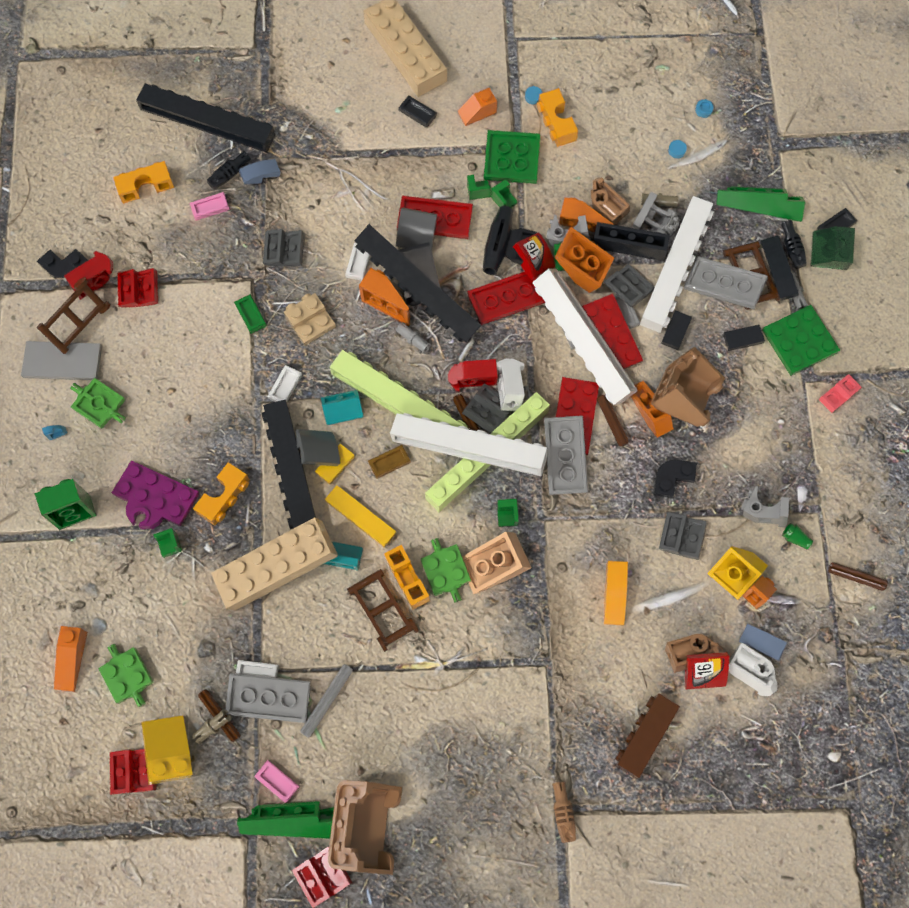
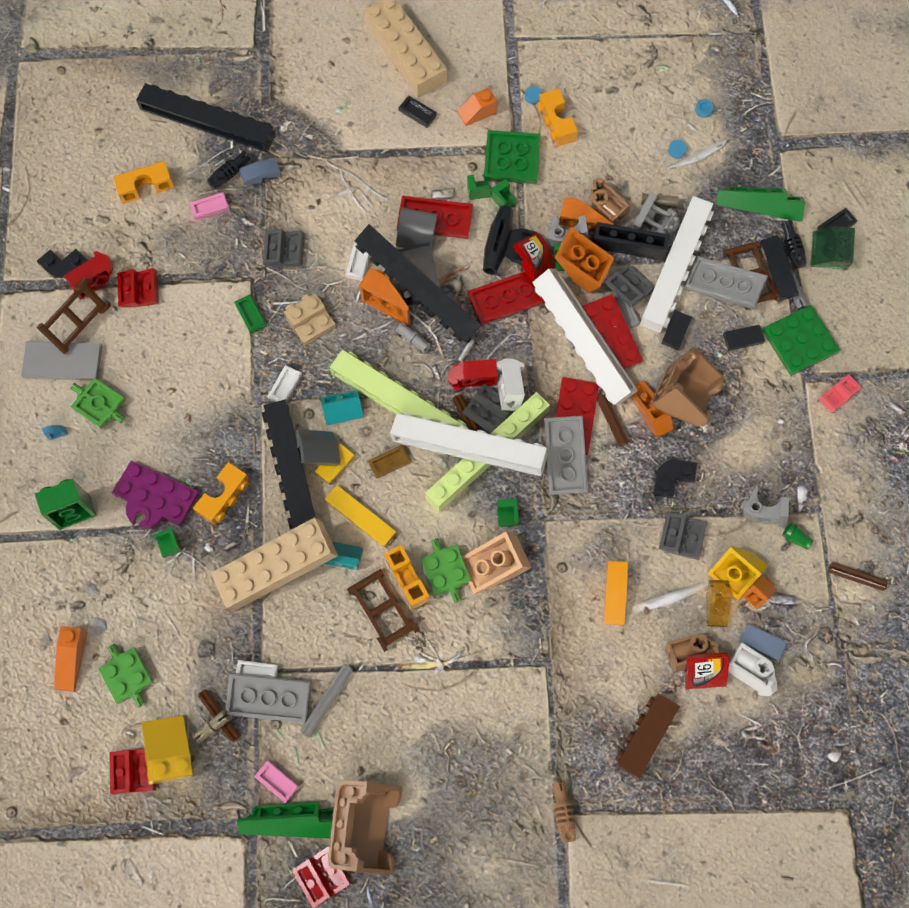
(718, 603): none -> clear yellow slope

